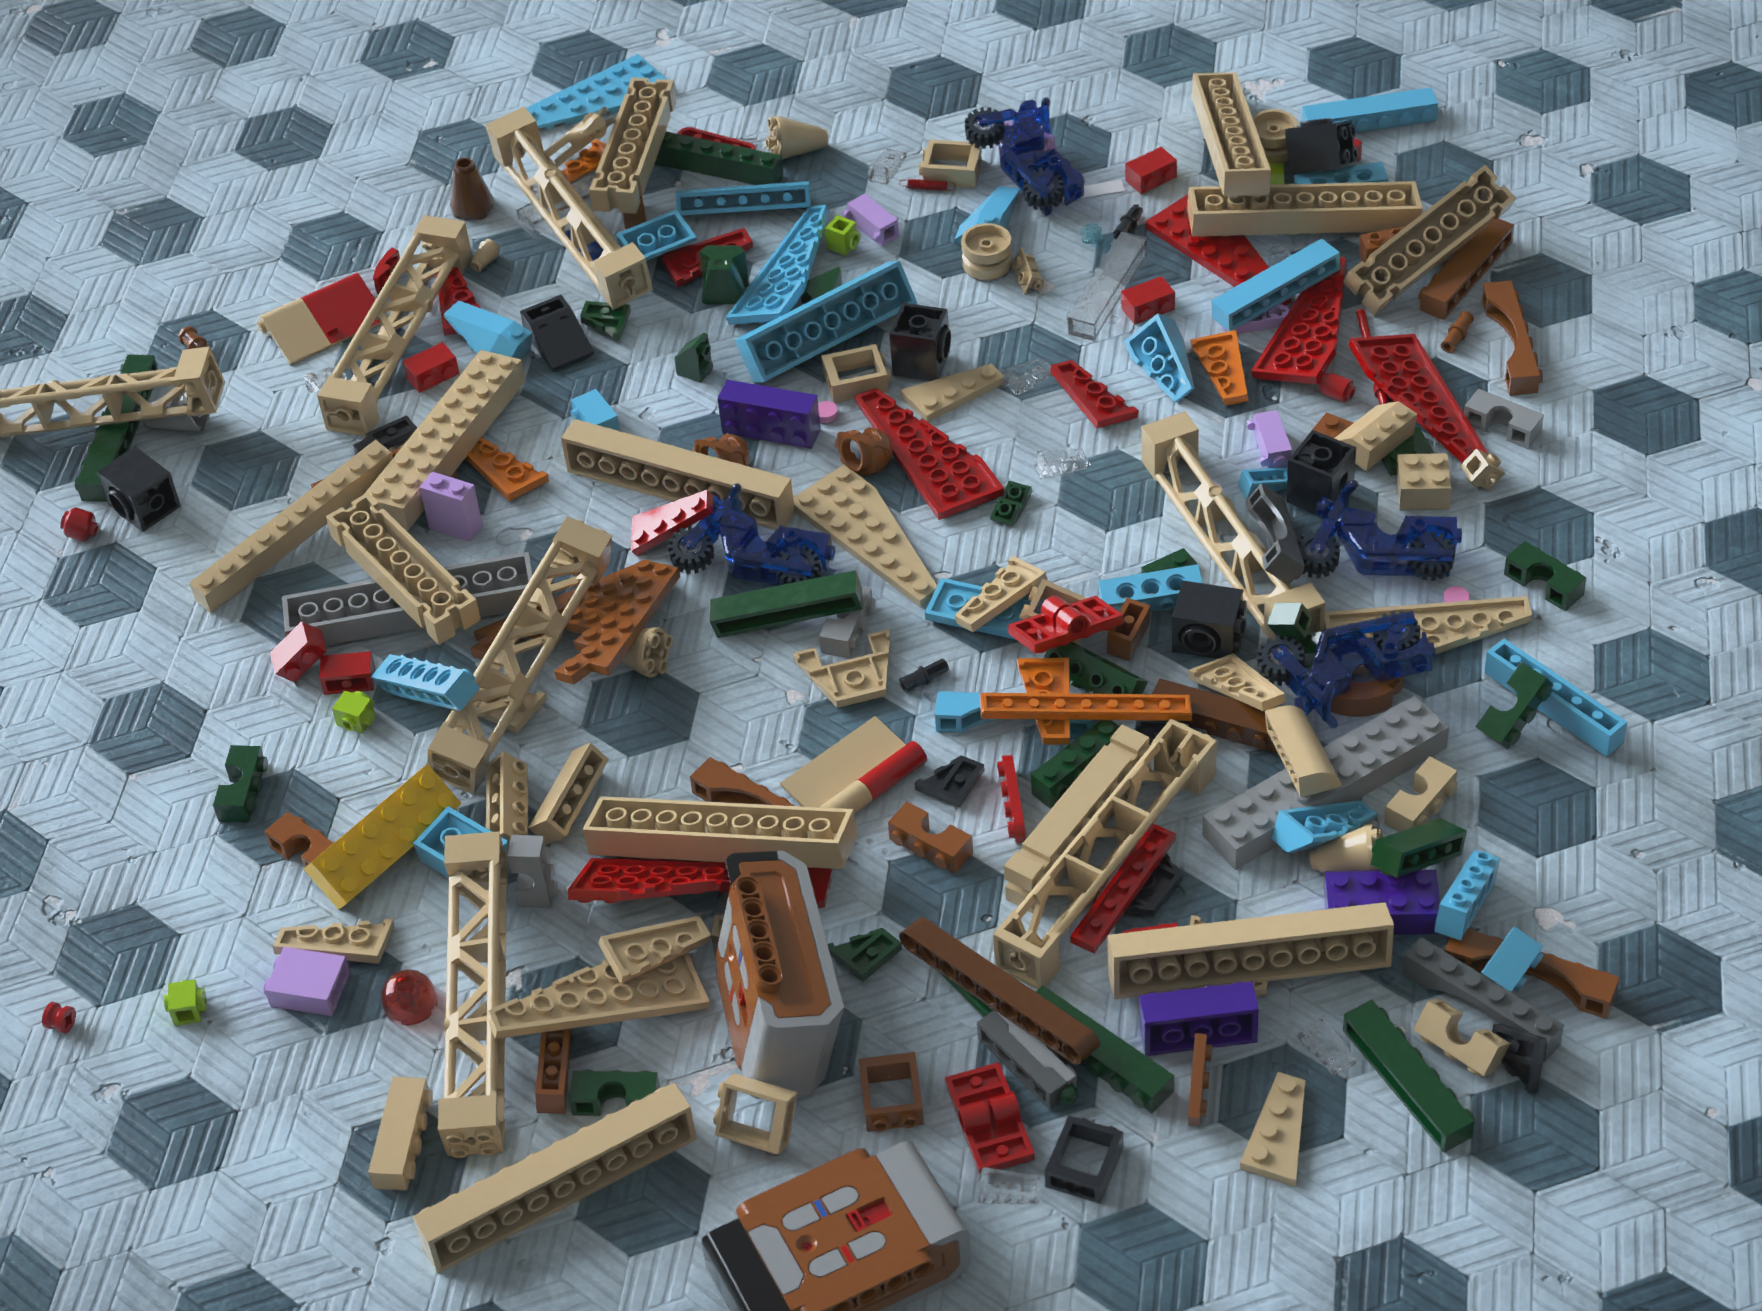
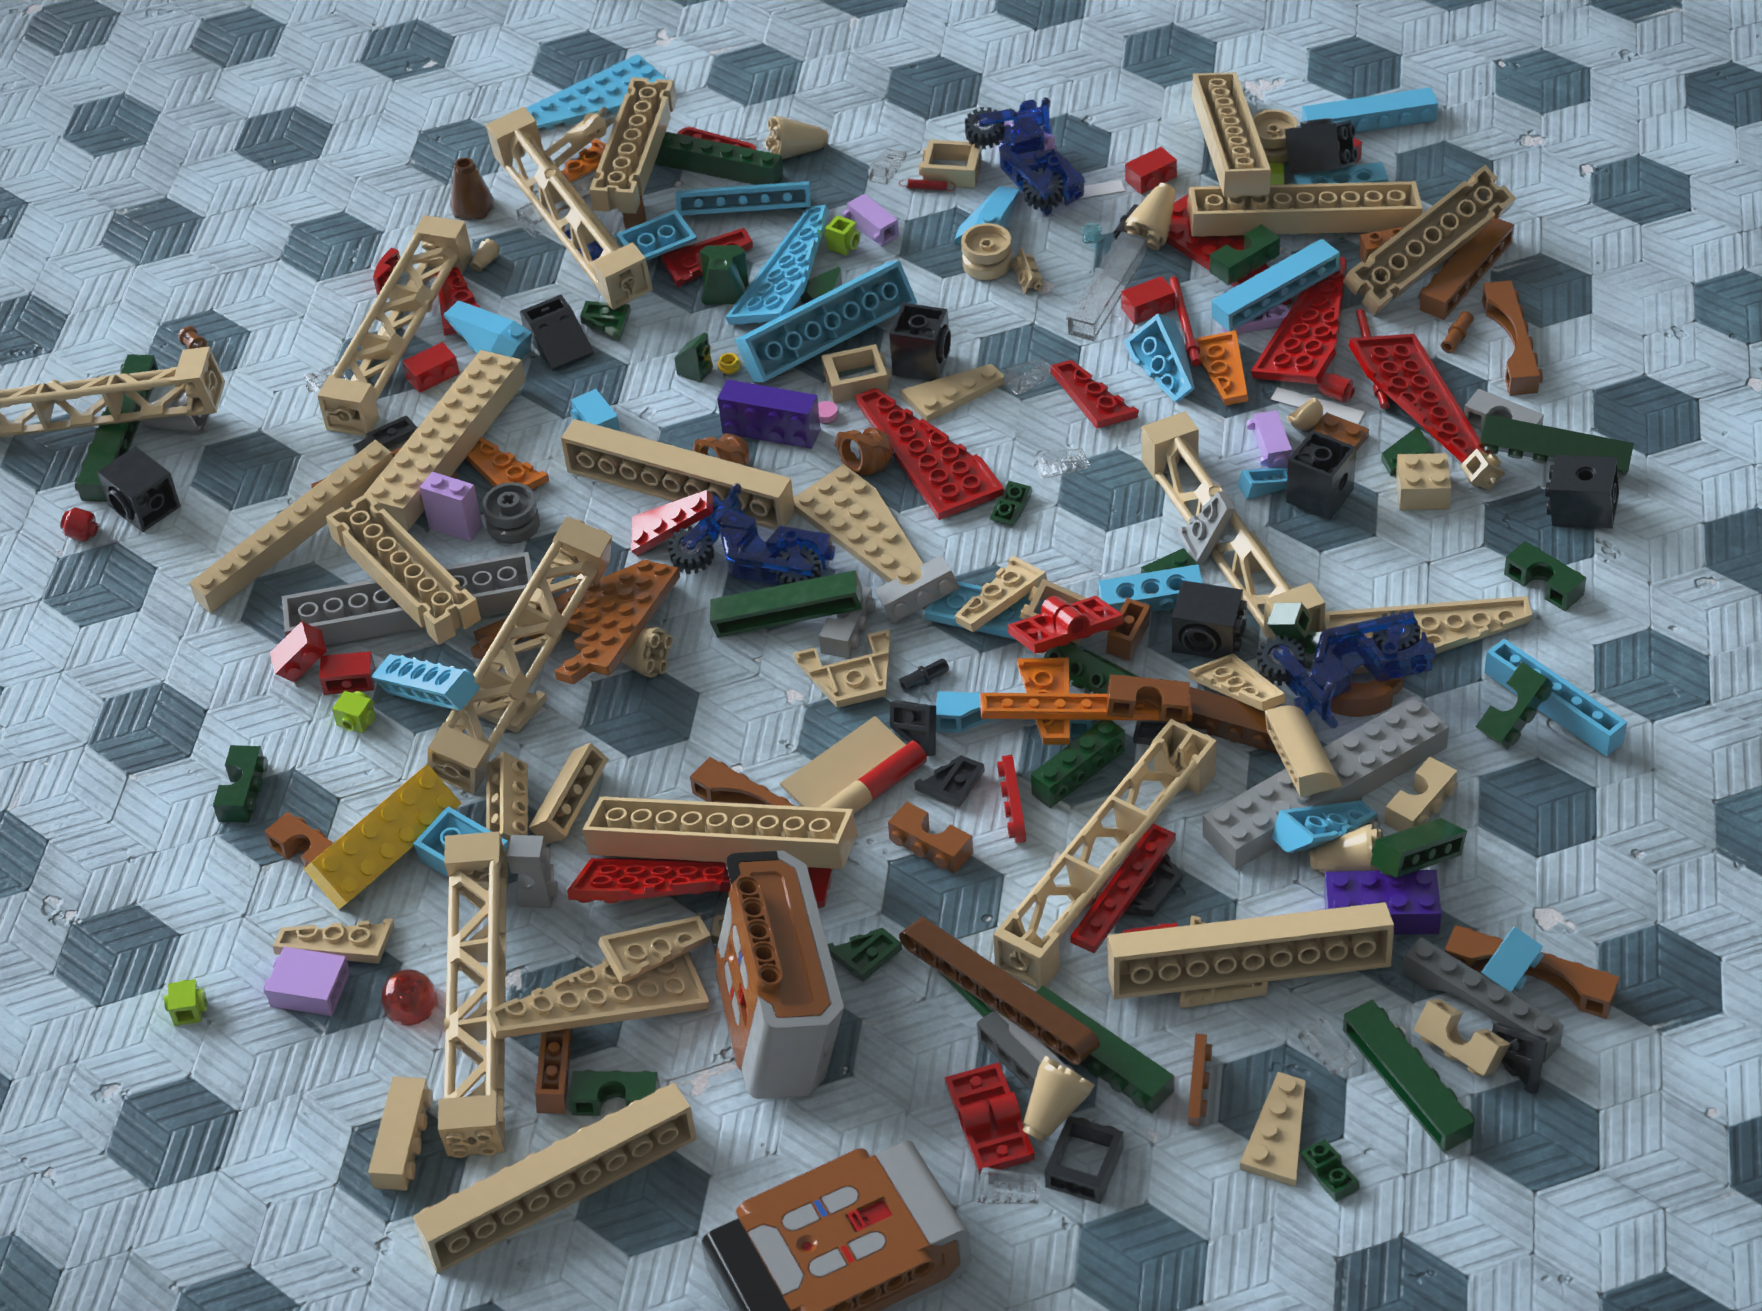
(58, 1017): red wheel -> none
(319, 318): door -> none
(511, 513): none -> dark grey wheel
(729, 363): none -> yellow plate
(781, 1128): tan window -> none
(888, 1069): dark orange window -> none
(904, 600): none -> light grey arch
(915, 723): none -> black wing
(1053, 1098): none -> tan cone
(1073, 813): tan brick -> none
(1153, 216): none -> tan cone
(1168, 696): none -> dark orange arch
(1191, 346): none -> red bar
(1207, 527): none -> light grey wing
(1222, 1012): dark purple brick -> none
(1259, 248): none -> dark green arch
(1272, 515): dark grey arch -> none
(1298, 399): none -> white sticker
(1307, 415): none -> tan hair
(1329, 1171): none -> dark green slope
(1373, 551): clear blue piece -> none
(1379, 432): tan slope -> none
(1455, 594): bright pink tile -> none
(1467, 894): medium azure brick -> none
(1545, 442): none -> dark green brick
(1583, 491): none -> black brick

